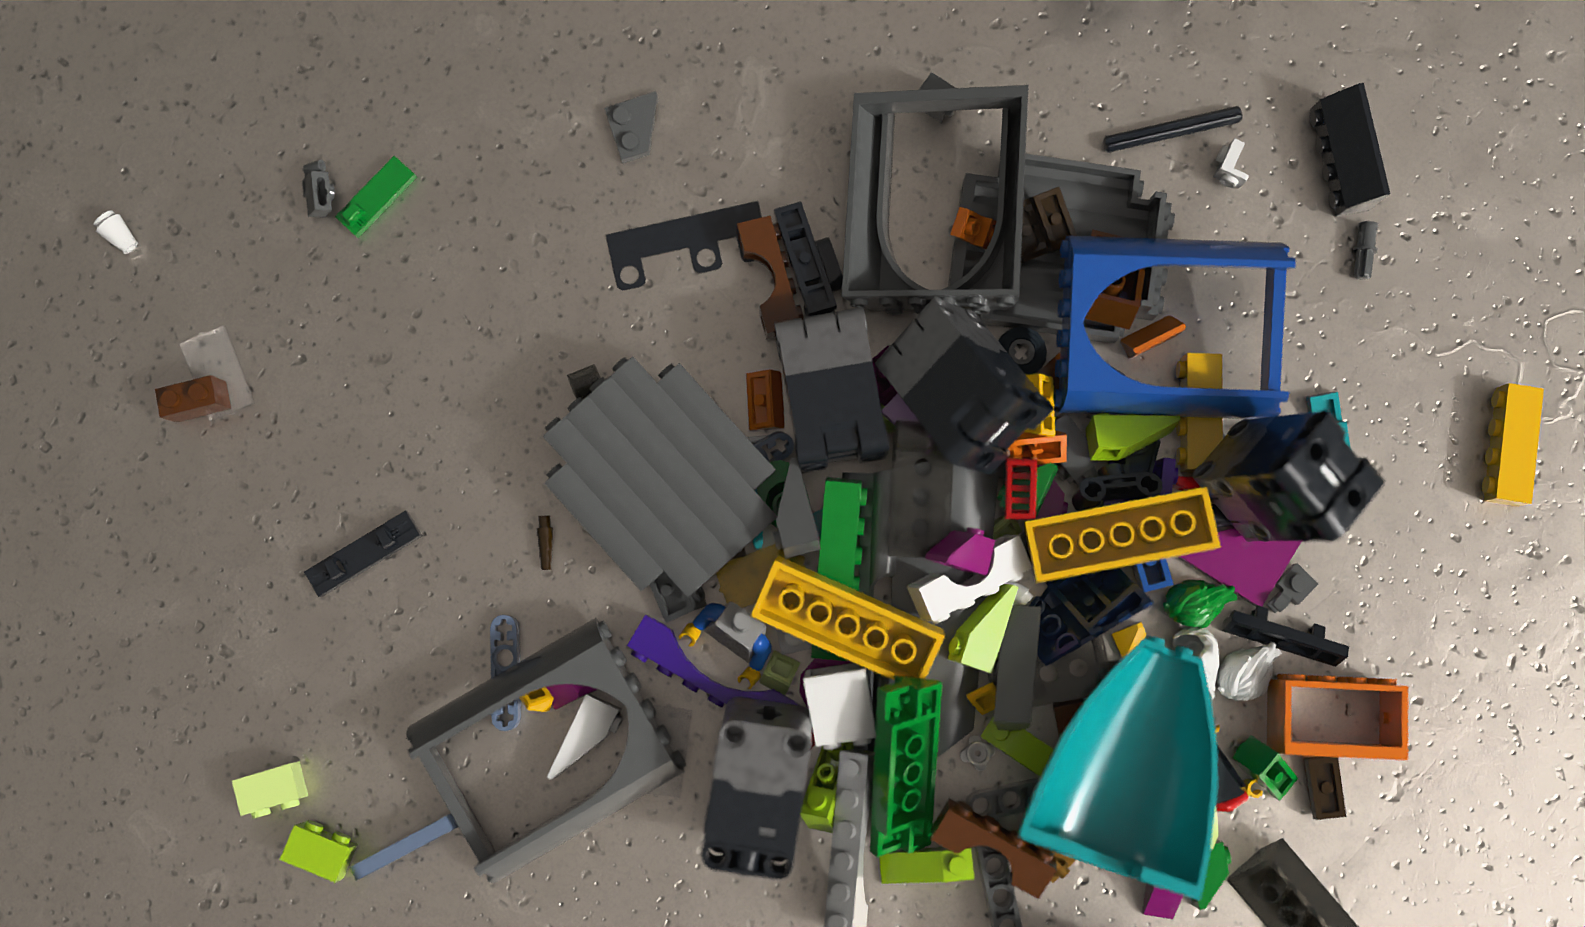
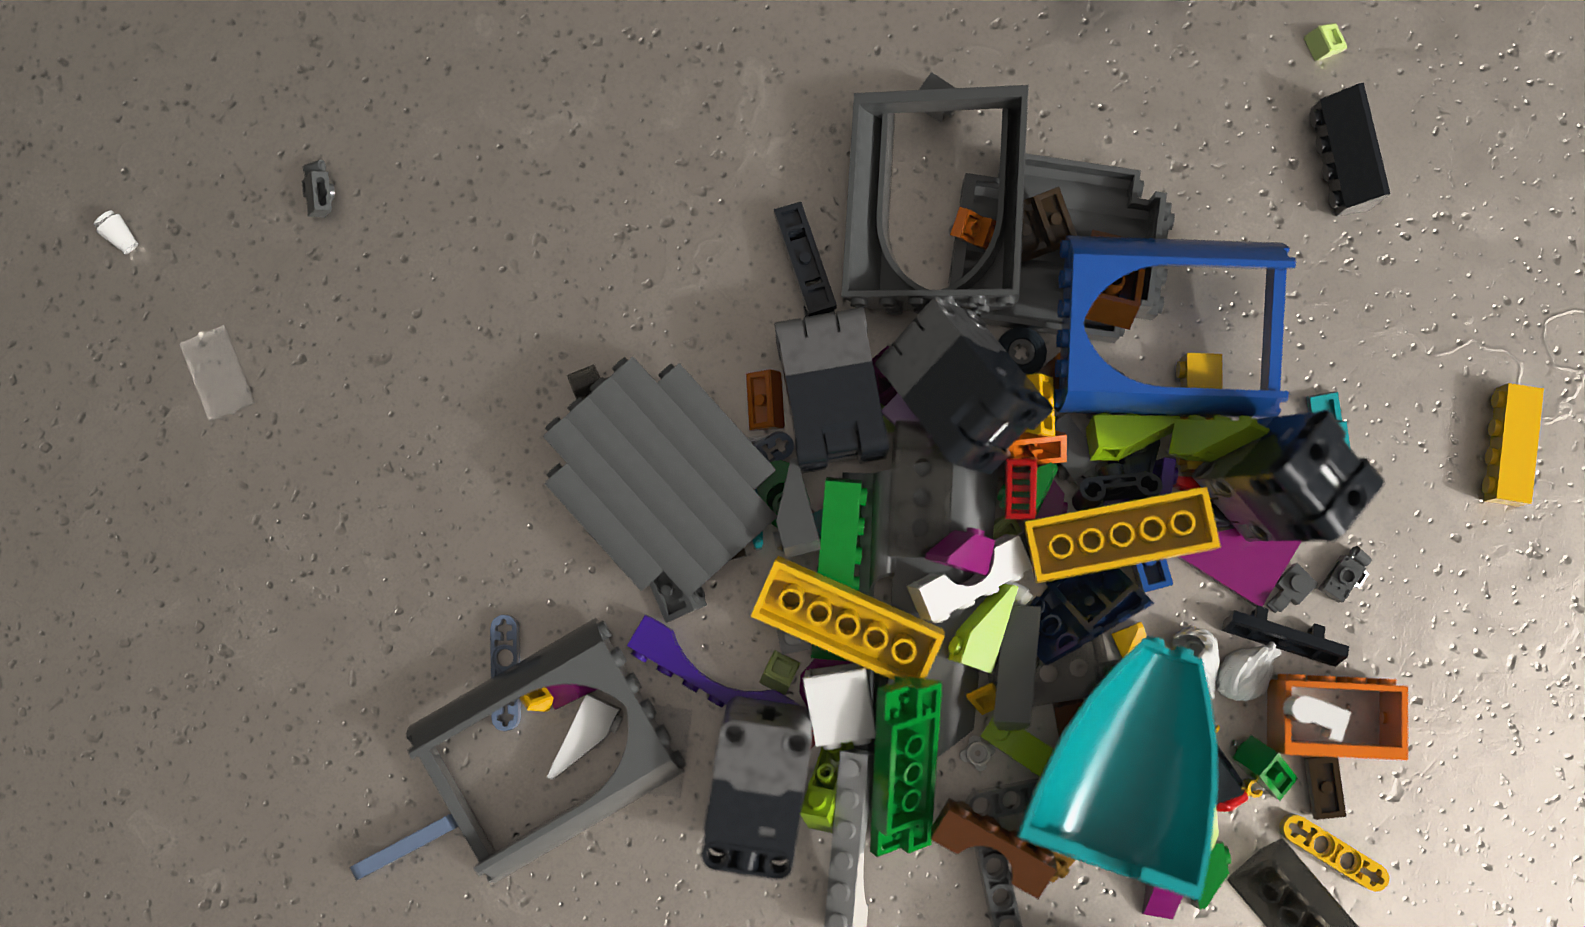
(192, 399): reddish brown brick -> none
(270, 788): yellowish green brick -> none
(319, 850): lime brick -> none
(363, 553): black hinge -> none
(376, 196): green hinge -> none
(545, 539): dark brown animal -> none
(633, 125): dark grey wing -> none
(690, 232): black piece -> none
(737, 632): torso -> none
(745, 577): clear yellow piece -> none
(760, 243): reddish brown arch -> none
(830, 263): black beam -> none
(926, 866): lime slope -> none
(1151, 336): orange slope -> none
(1172, 129): black axle -> none
(1197, 602): green hair -> none
(1210, 439): none -> lime slope
(1225, 171): white bracket -> none
(1313, 711): none -> white leg
(1325, 41): none -> yellowish green slope
(1333, 852): none -> yellow beam
(1345, 575): none -> dark grey piece
(1365, 249): dark grey axle -> none

